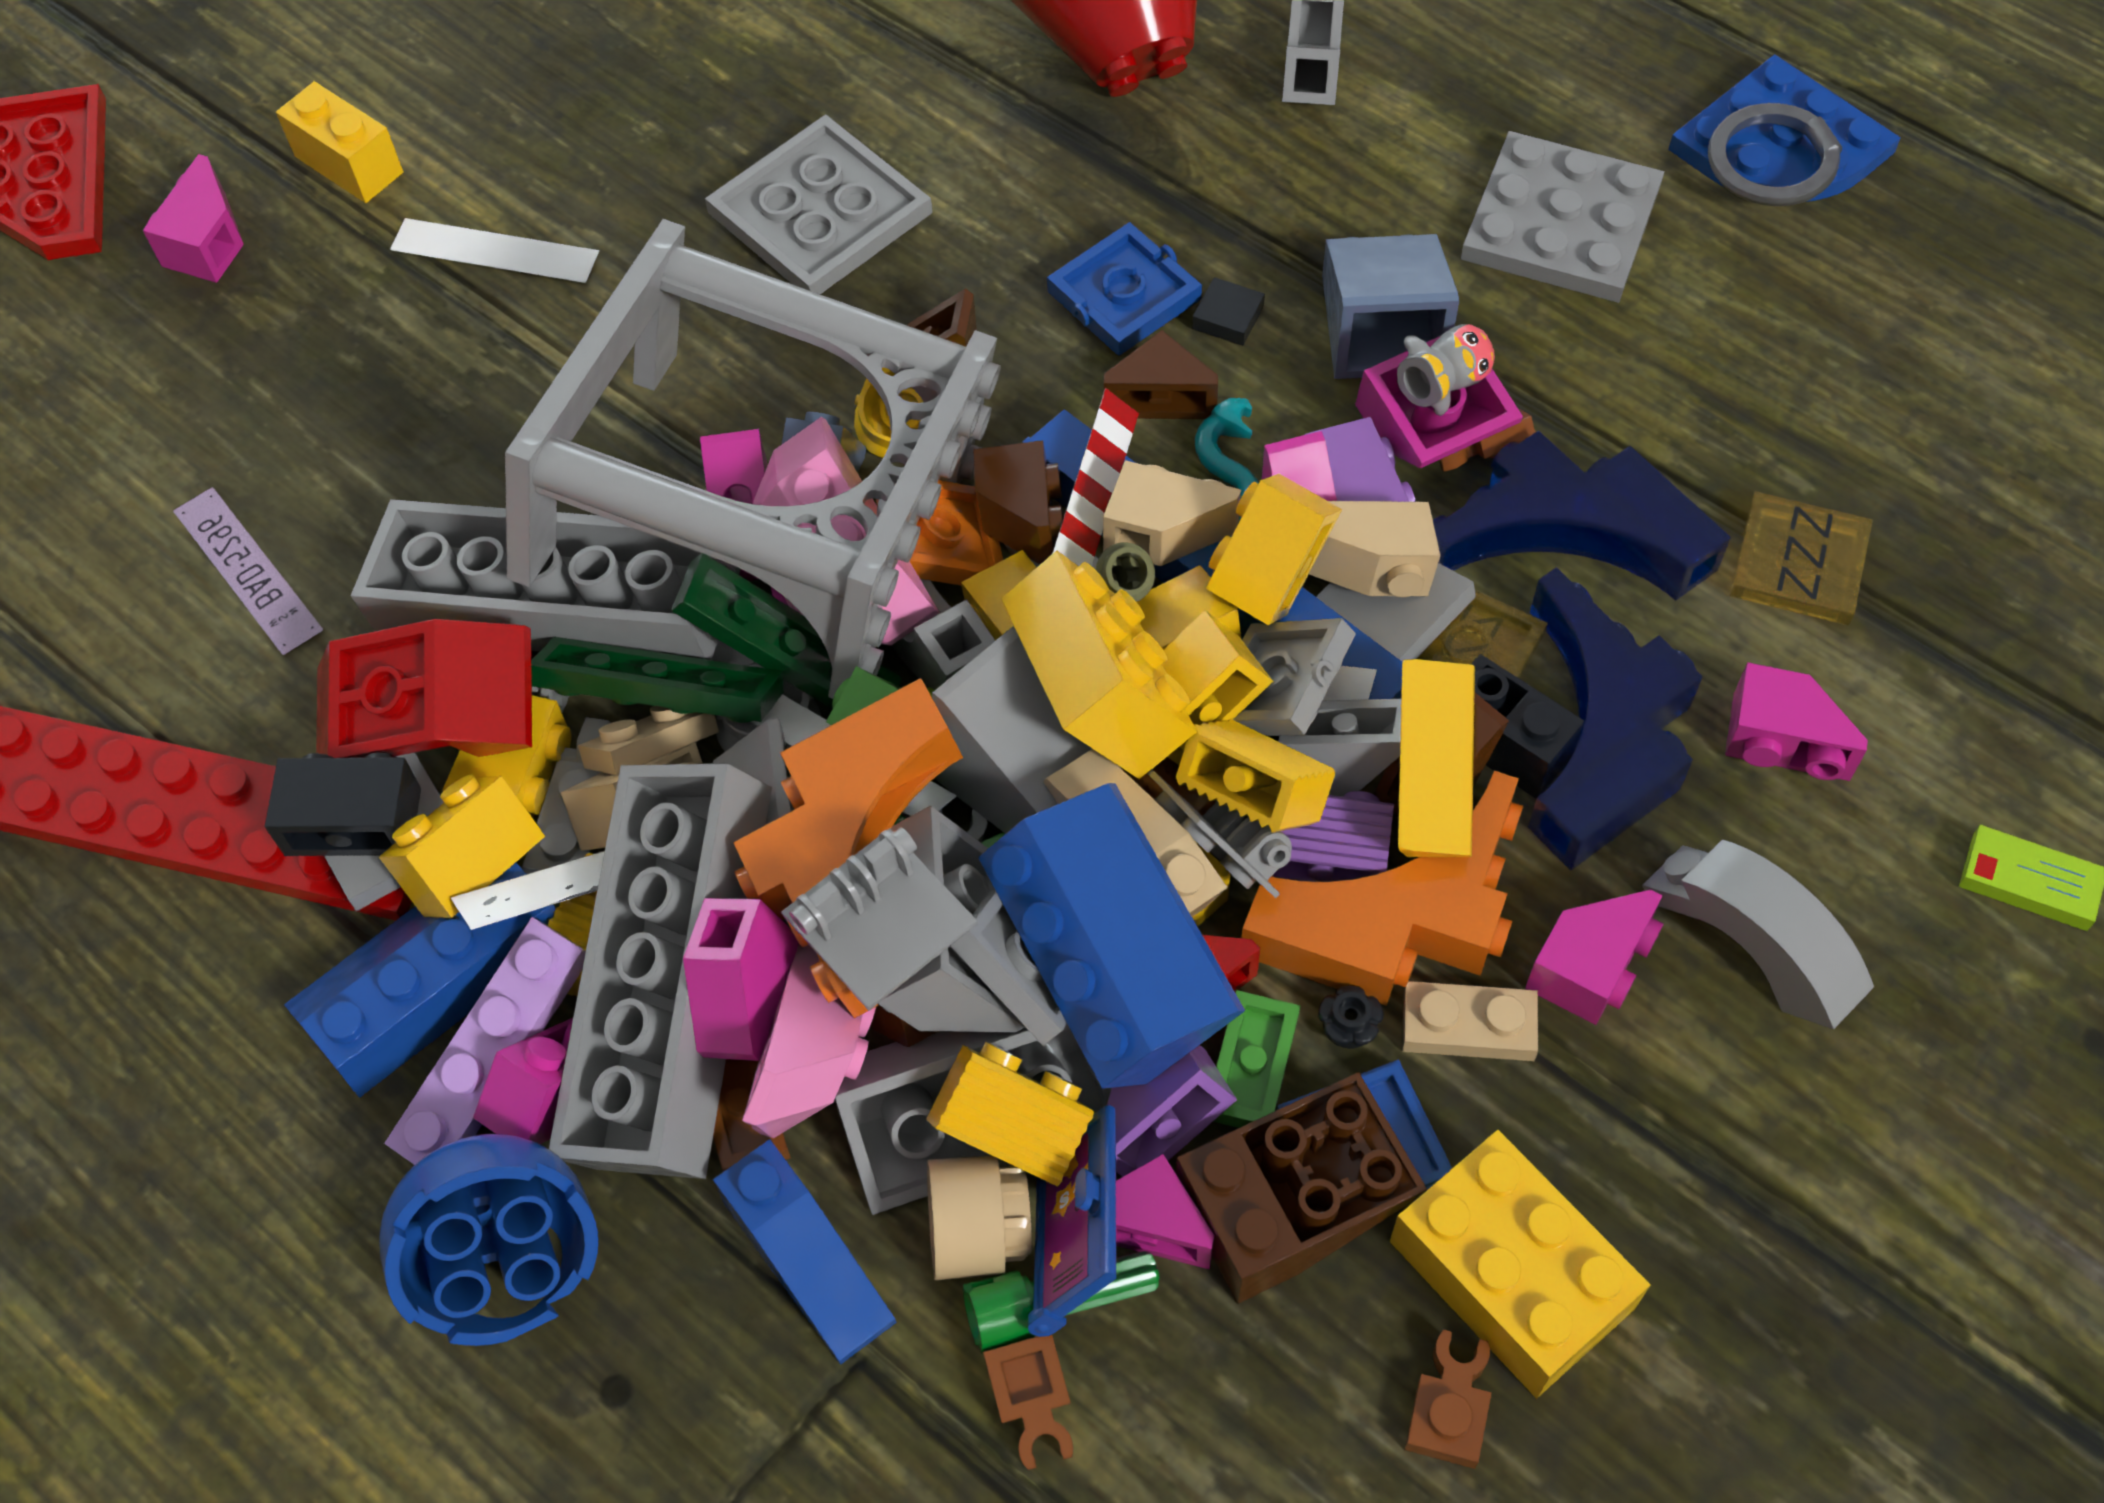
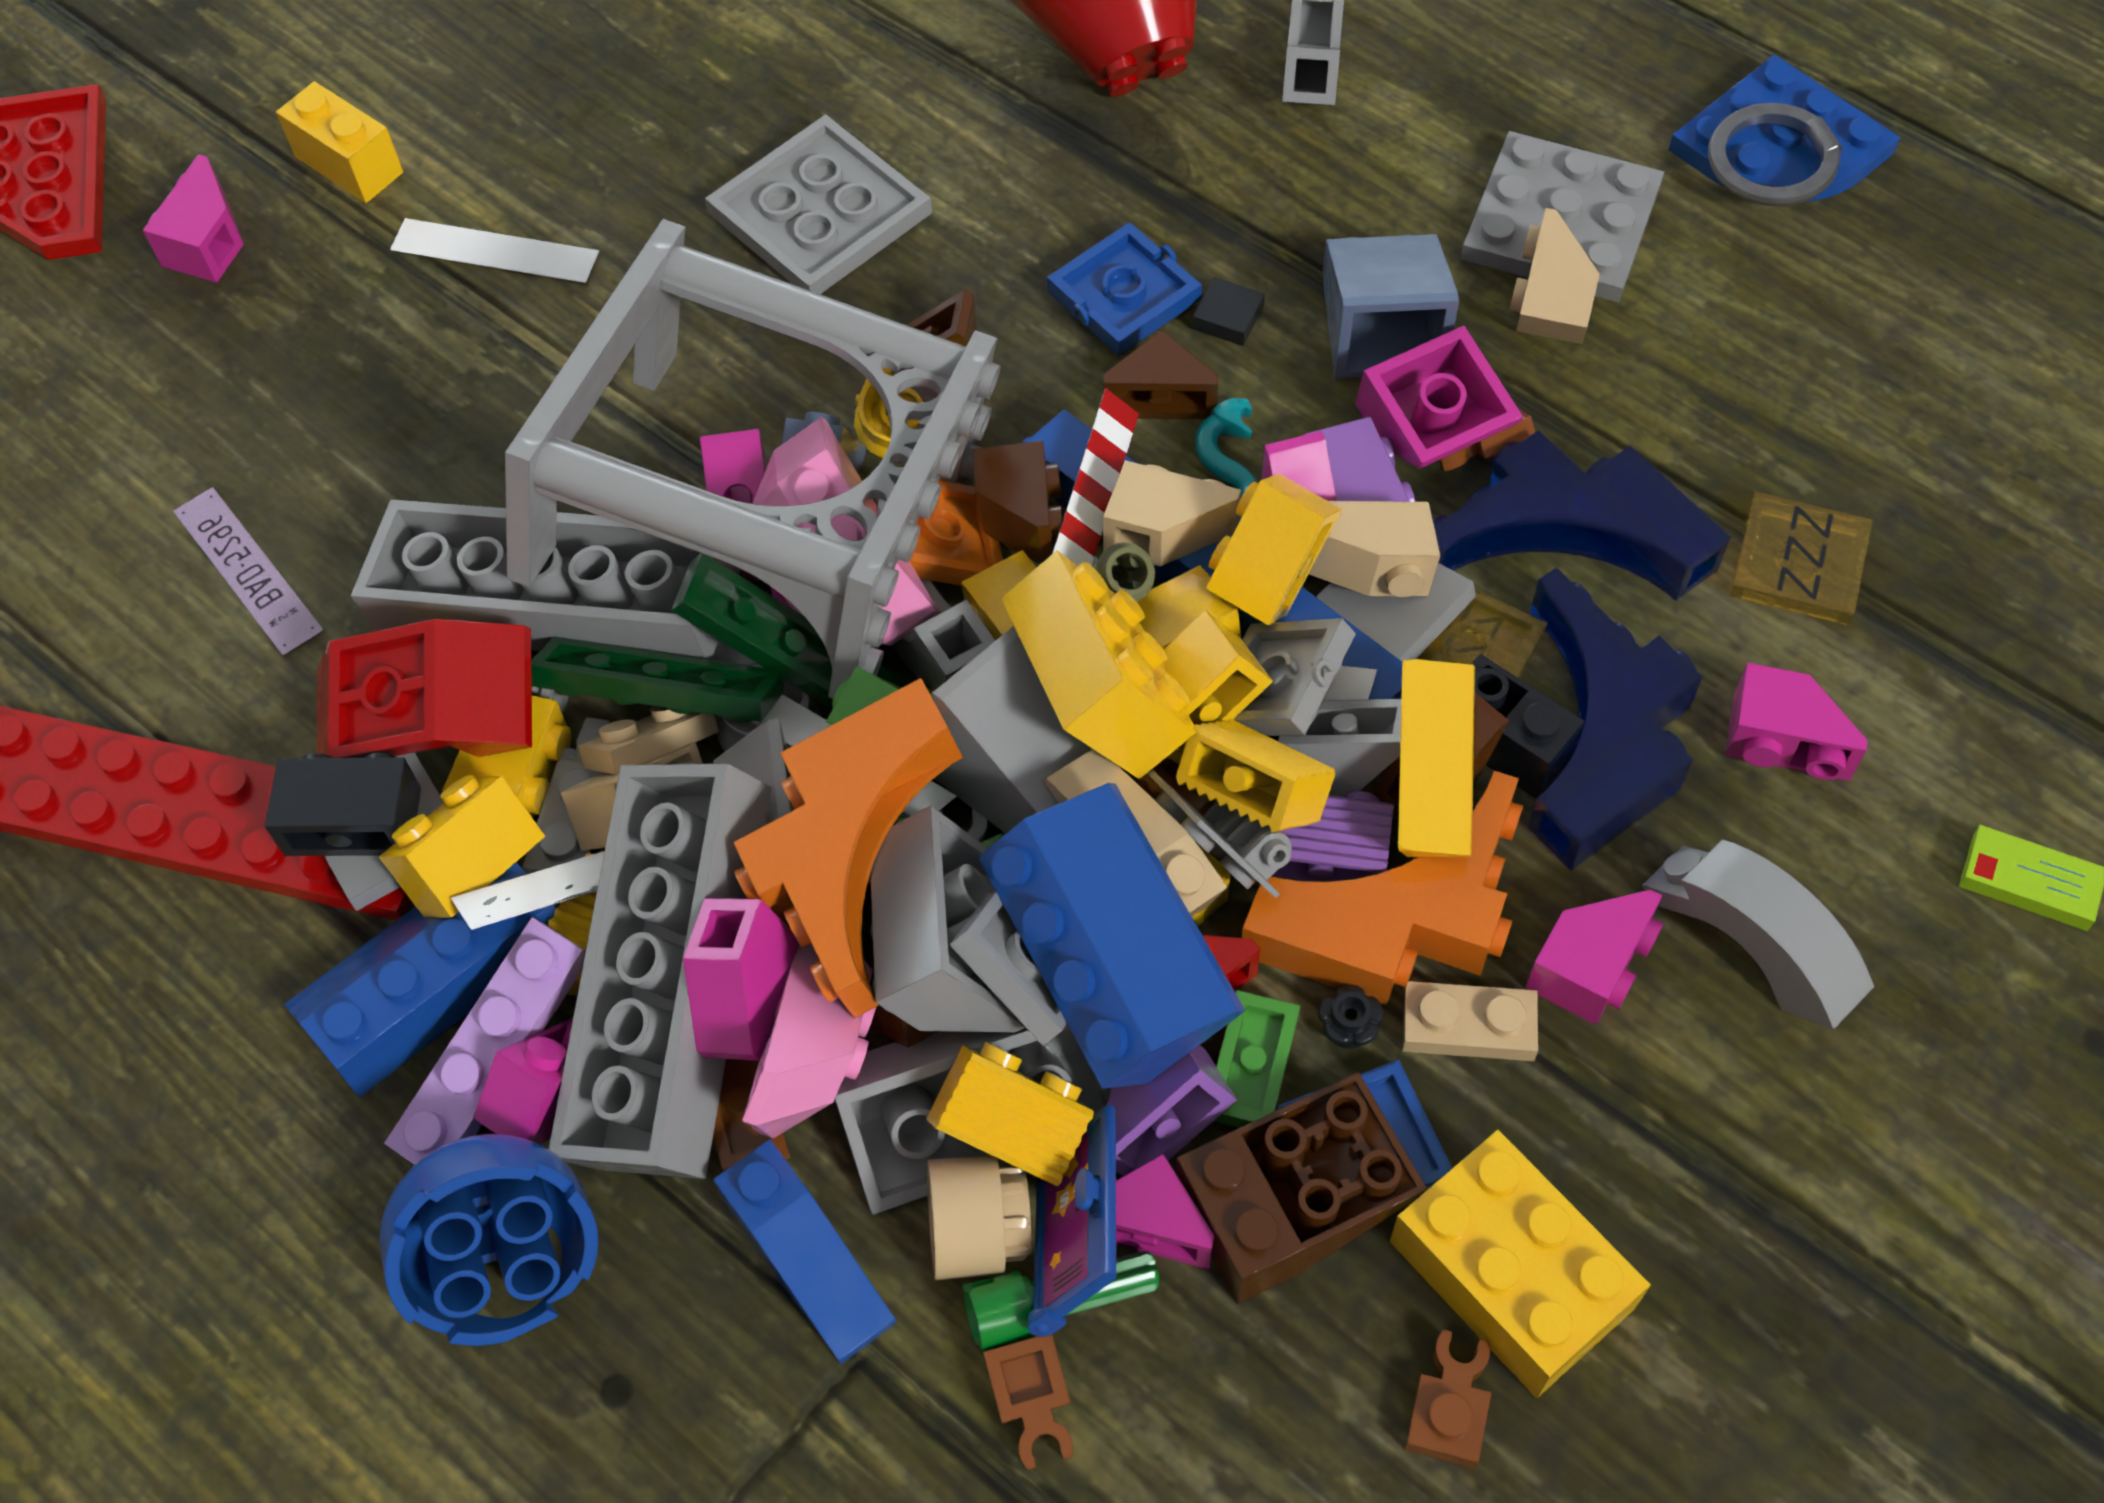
(879, 917): light grey hinge -> none
(1452, 363): light grey animal -> none
(1560, 283): none -> tan slope

